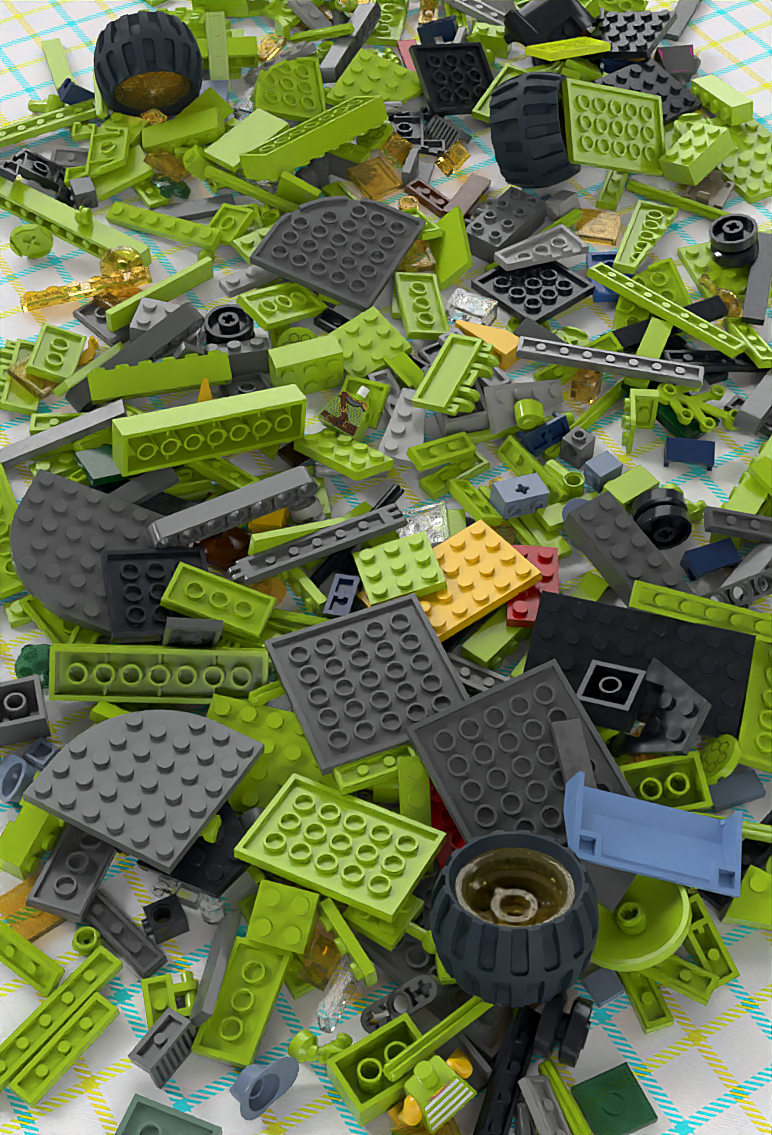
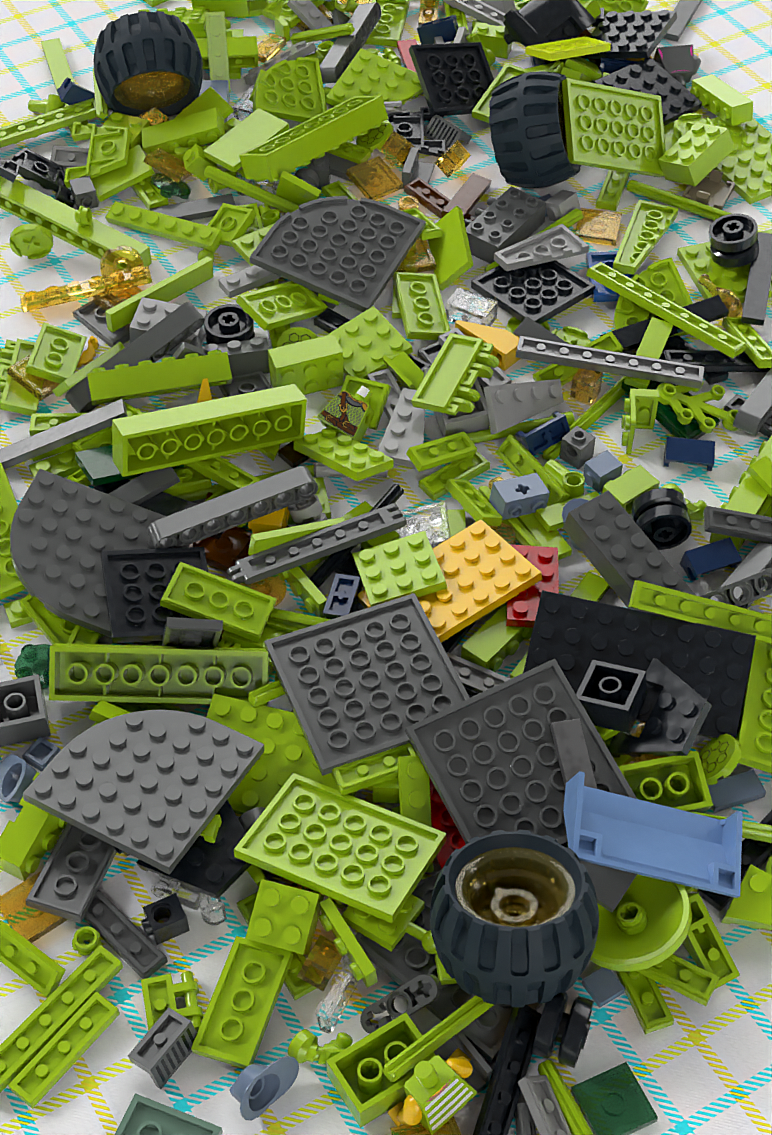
(215, 968): dark grey tile -> none
(529, 414): lime plate -> none

